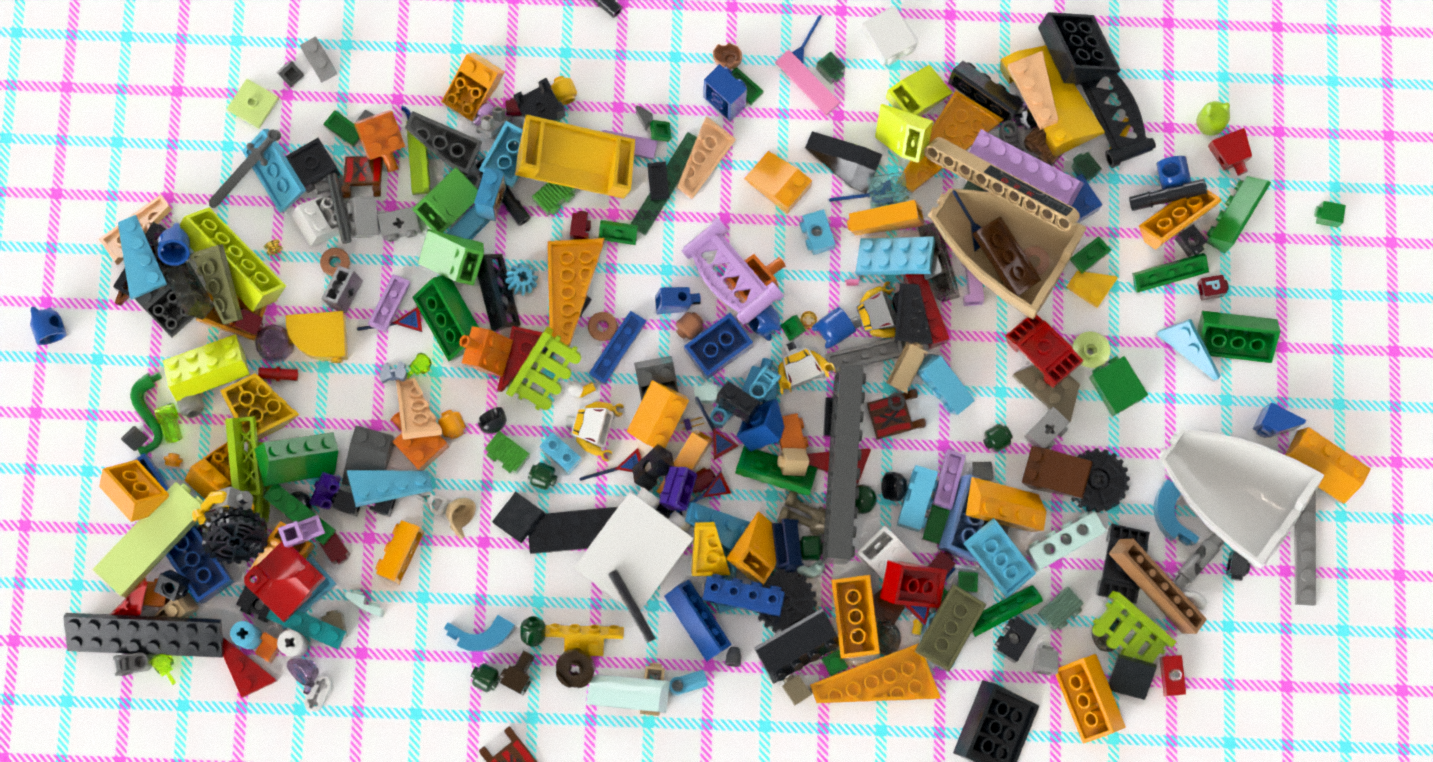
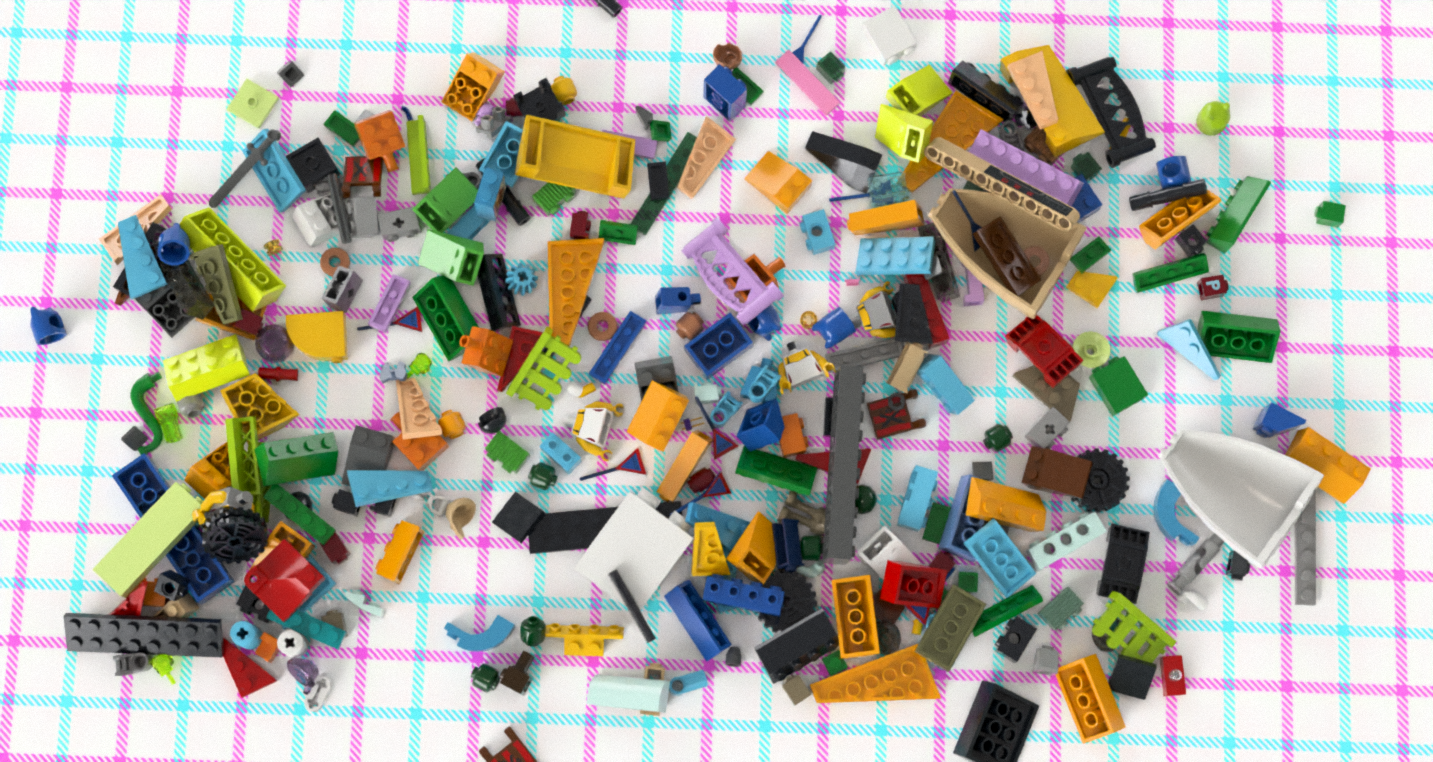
(132, 489): light orange slope -> none
(173, 460): light orange plate -> none
(301, 532): lavender brick -> none
(318, 59): light grey brick -> none
(324, 490): dark purple hips -> none
(448, 144): dark grey wedge -> none
(575, 679): dark brown plate -> none
(660, 461): black brick -> none
(678, 488): dark purple brick -> none
(737, 402): black brick -> none
(793, 328): green plate -> none
(793, 461): tan brick -> none
(894, 486): black hair -> none
(948, 479): lavender plate -> none
(1077, 47): black slope -> none
(1157, 586): medium nougat brick -> none
(1232, 151): red torso -> none

